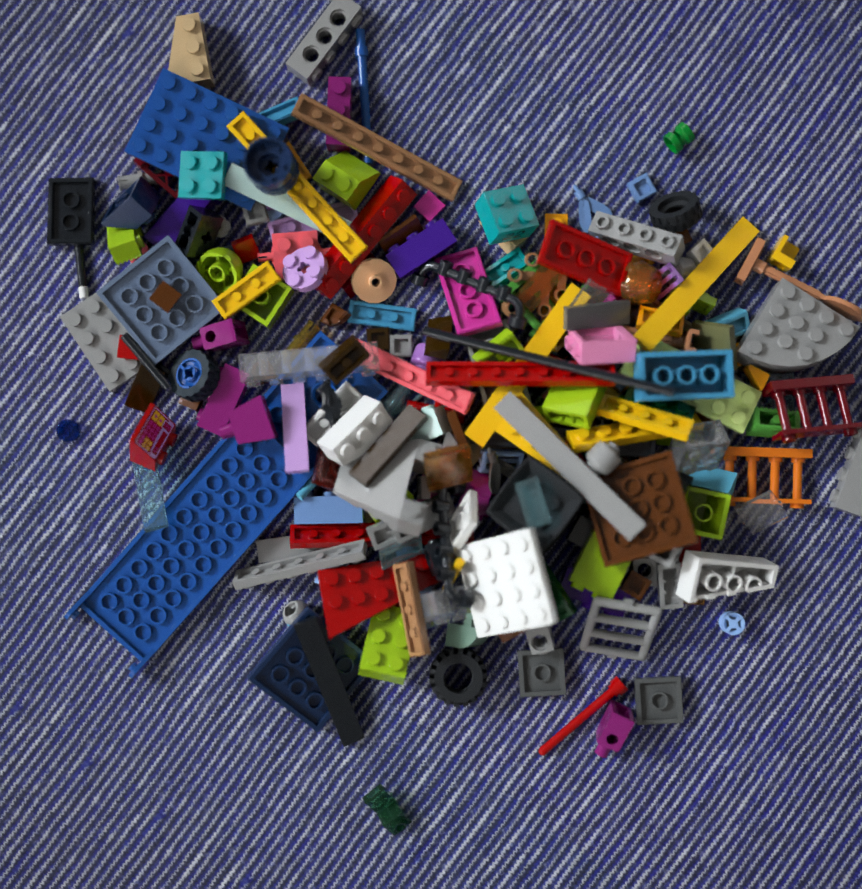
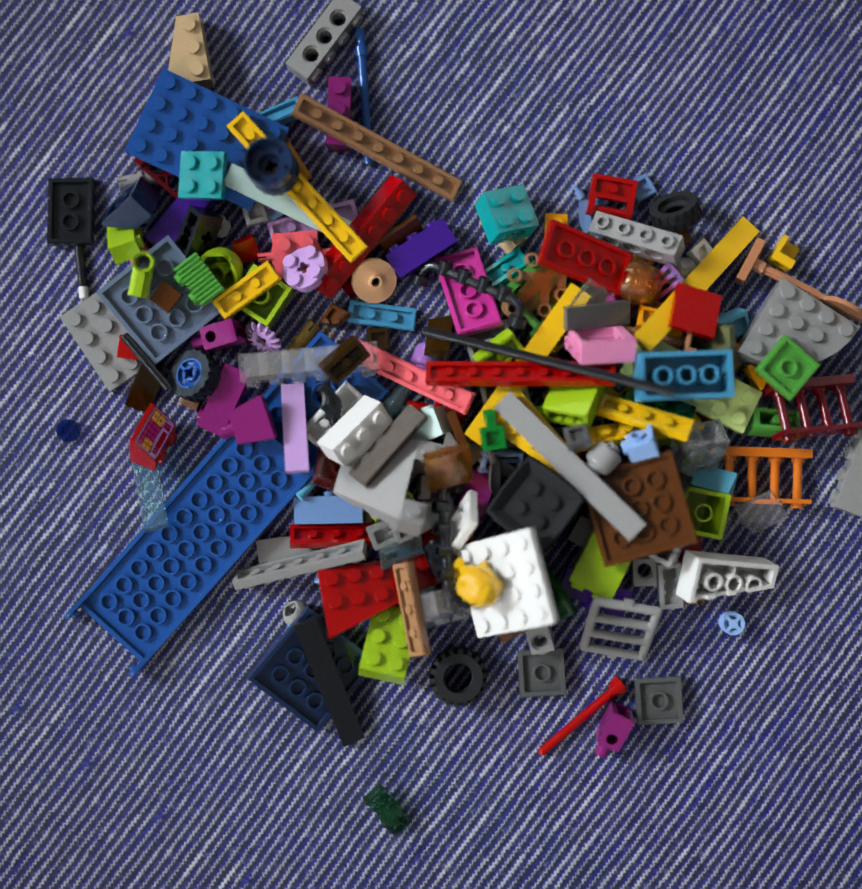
(141, 278): none -> lime piece
(199, 280): none -> bright green brick
(254, 332): none -> lavender gear
(346, 178): lime slope -> none
(401, 345): light grey tile -> none
(429, 206): dark pink tile -> none
(463, 634): sand green brick -> none
(479, 585): none -> yellow animal
(492, 435): none -> green plate
(532, 502): clear light blue tile -> none
(577, 437): none -> dark grey tile
(614, 190): none -> red plate
(635, 585): reddish brown tile -> none
(640, 445): none -> light blue brick
(679, 137): green wheel -> none
(694, 311): none -> red tile
(787, 367): none -> bright green tile

